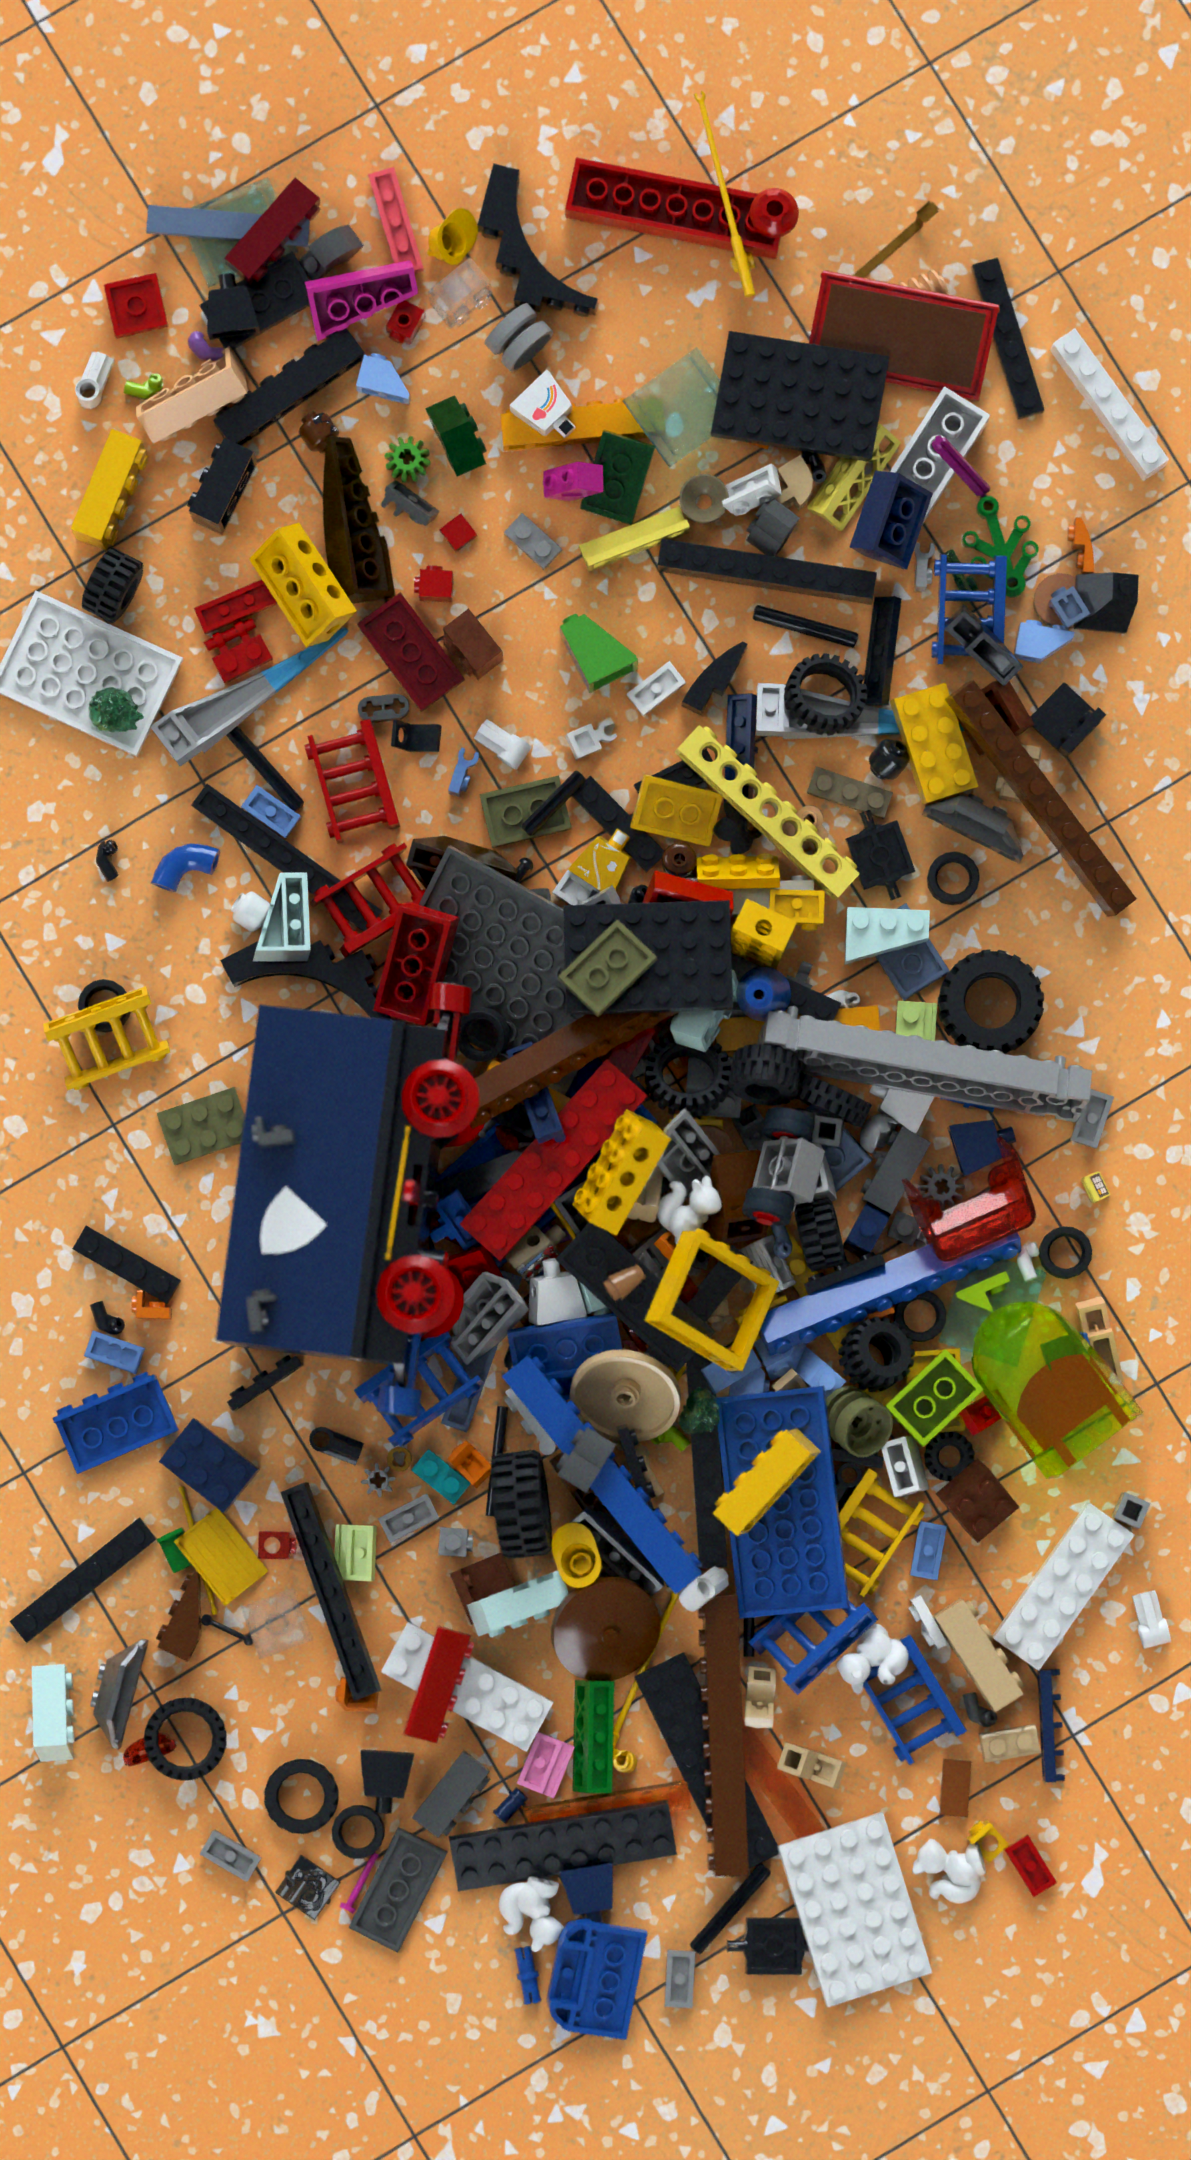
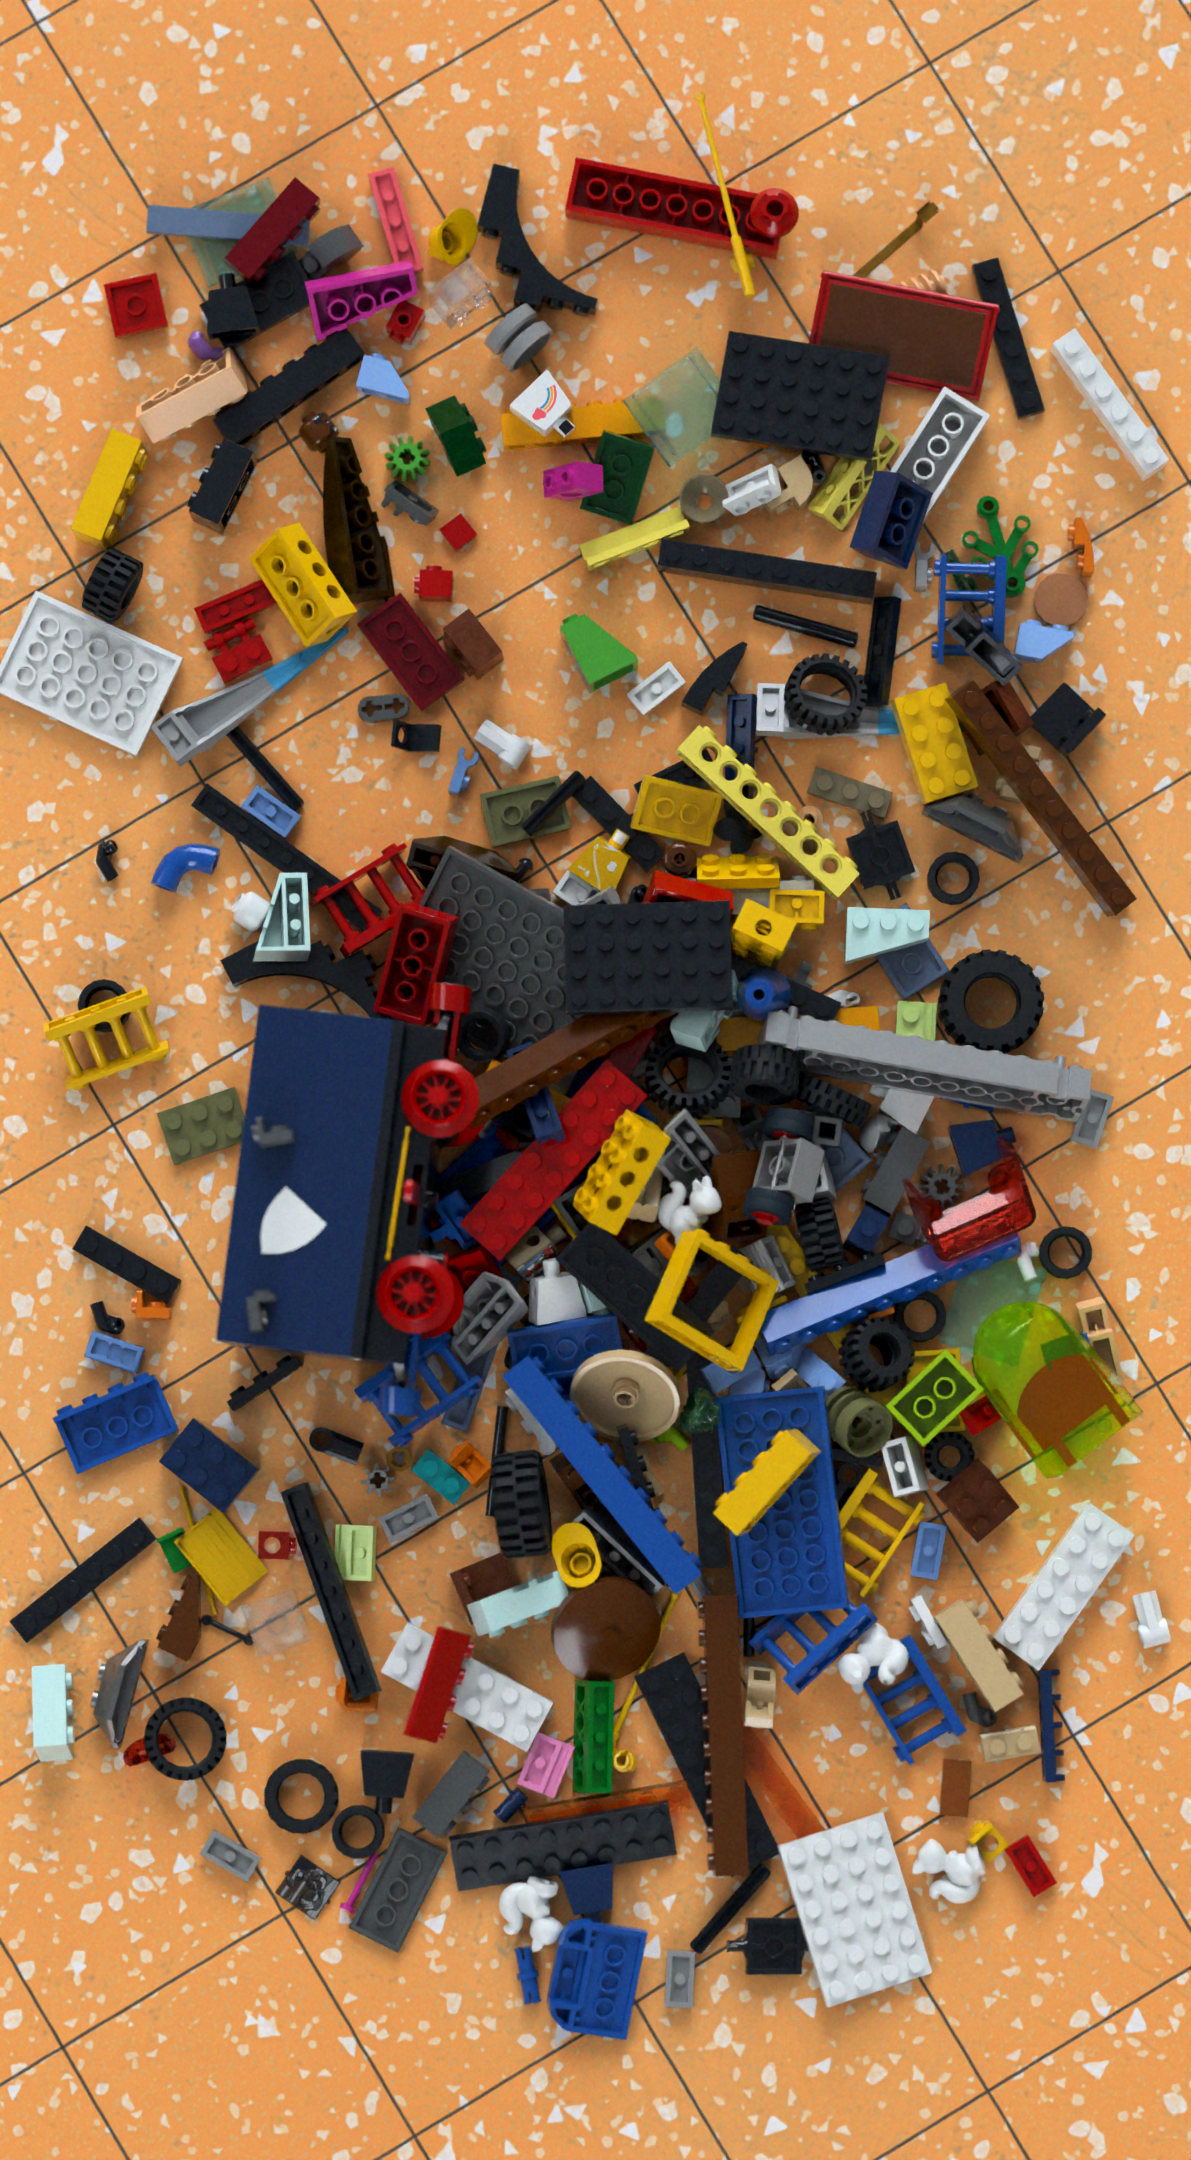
(94, 378): white piece -> none
(113, 710): clear green hair -> none
(146, 389): lime arm -> none
(371, 762): red fence -> none
(455, 1542): light grey brick -> none
(533, 541): light grey plate -> none
(586, 1458): dark grey brick -> none
(587, 740): white plate -> none
(607, 968): olive plate -> none
(623, 1282): medium nougat cone -> none
(703, 1588): white piece -> none
(772, 528): dark grey brick -> none
(782, 1244): sand blue arm -> none
(811, 1765): tan brick -> none
(888, 759): black head -> none
(960, 466): magenta axle -> none
(976, 1294): lime slope -> none
(1068, 606): sand blue bracket -> none
(1095, 1187): slope -> none
(1109, 599): black slope -> none
(1130, 1510): light grey brick -> none

